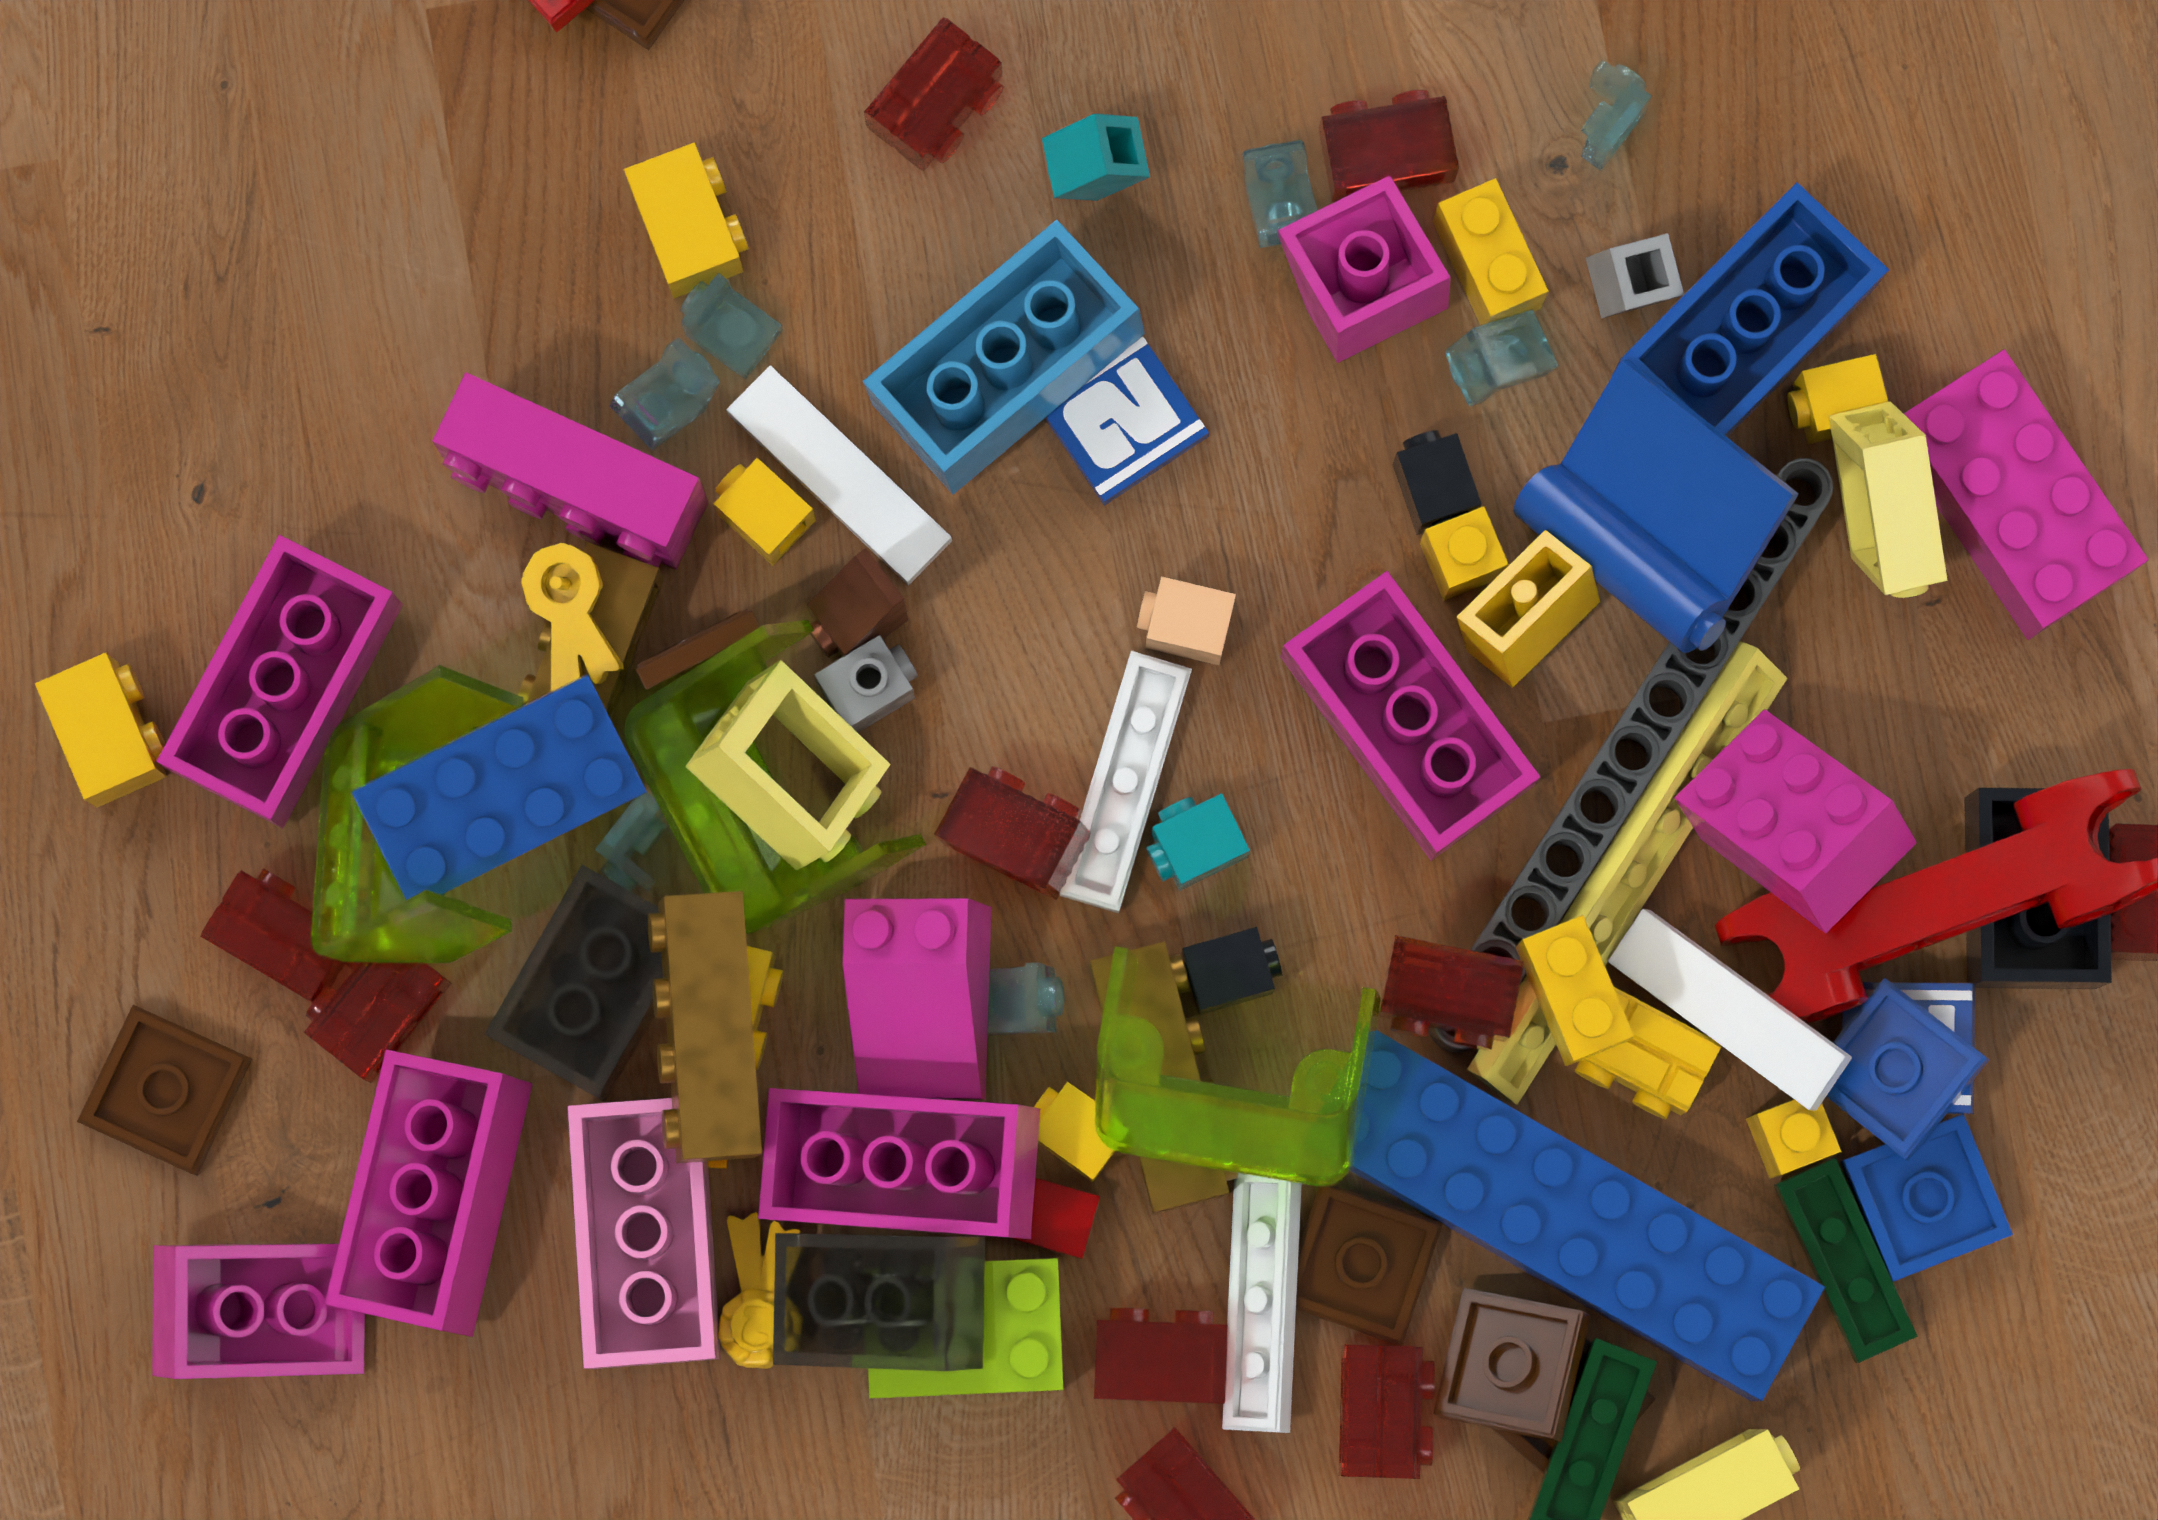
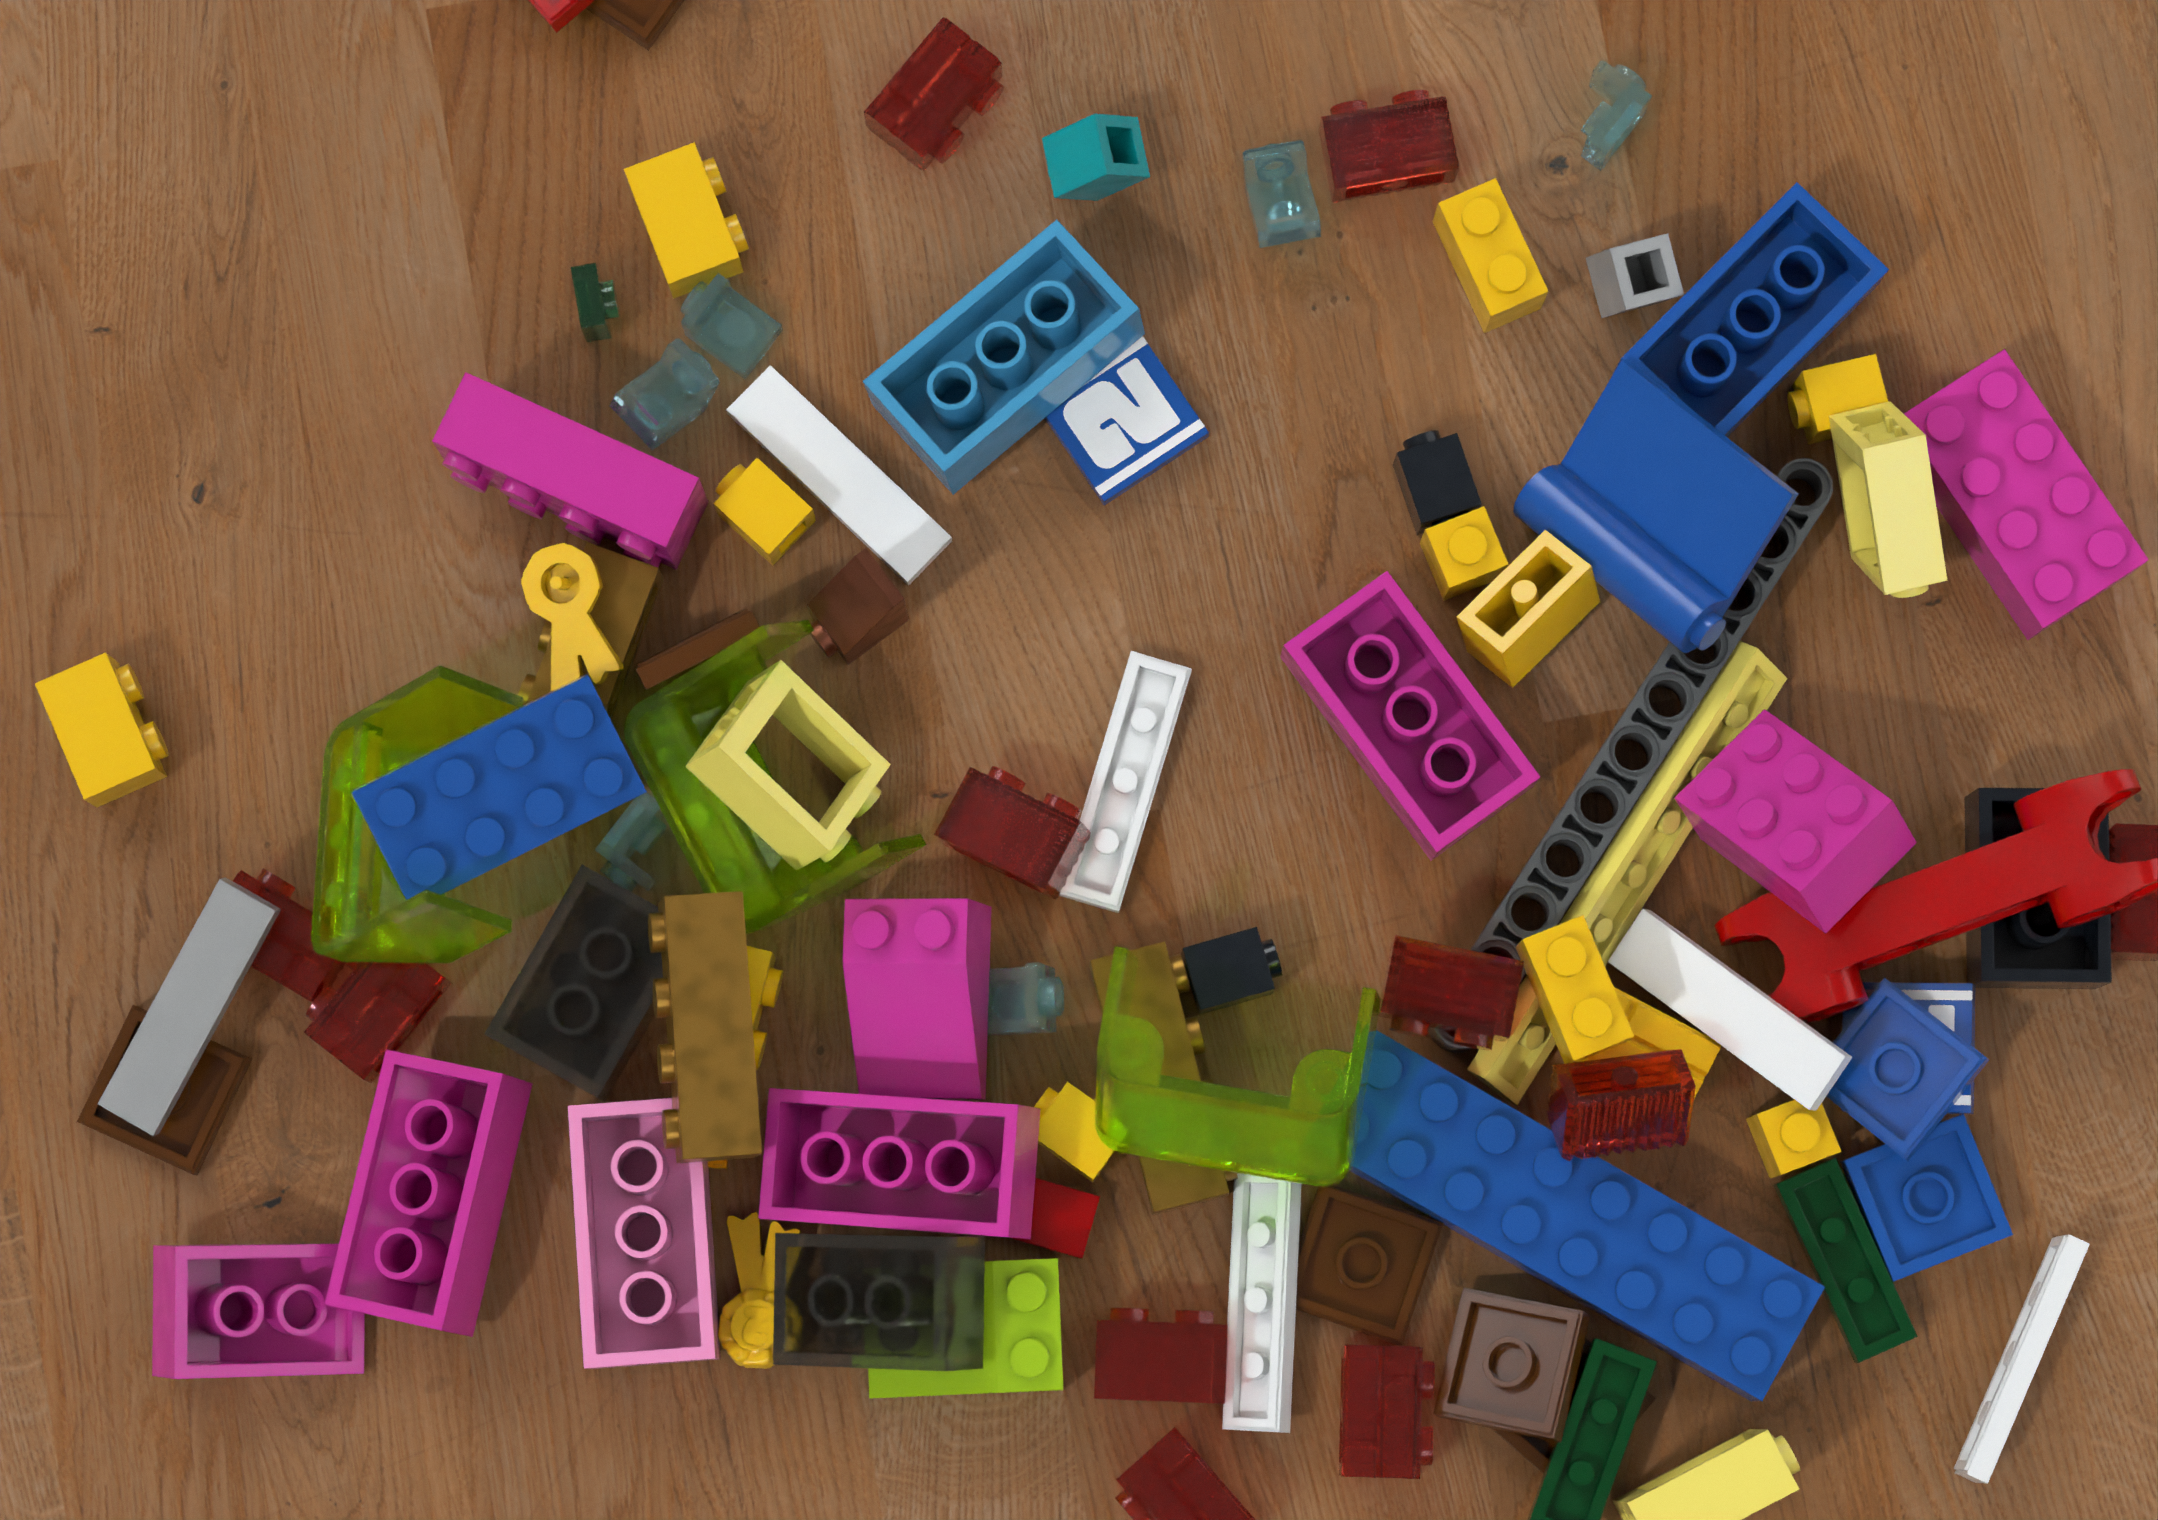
(189, 1006): none -> light grey tile
(280, 681): dark pink brick -> none
(595, 302): none -> clear green plate
(868, 683): light grey brick -> none
(1186, 620): light nougat brick -> none
(1196, 841): teal brick -> none
(1365, 268): dark pink slope -> none
(1500, 356): clear light blue bracket -> none
(1621, 1104): none -> clear red brick
(2020, 1358): none -> white tile

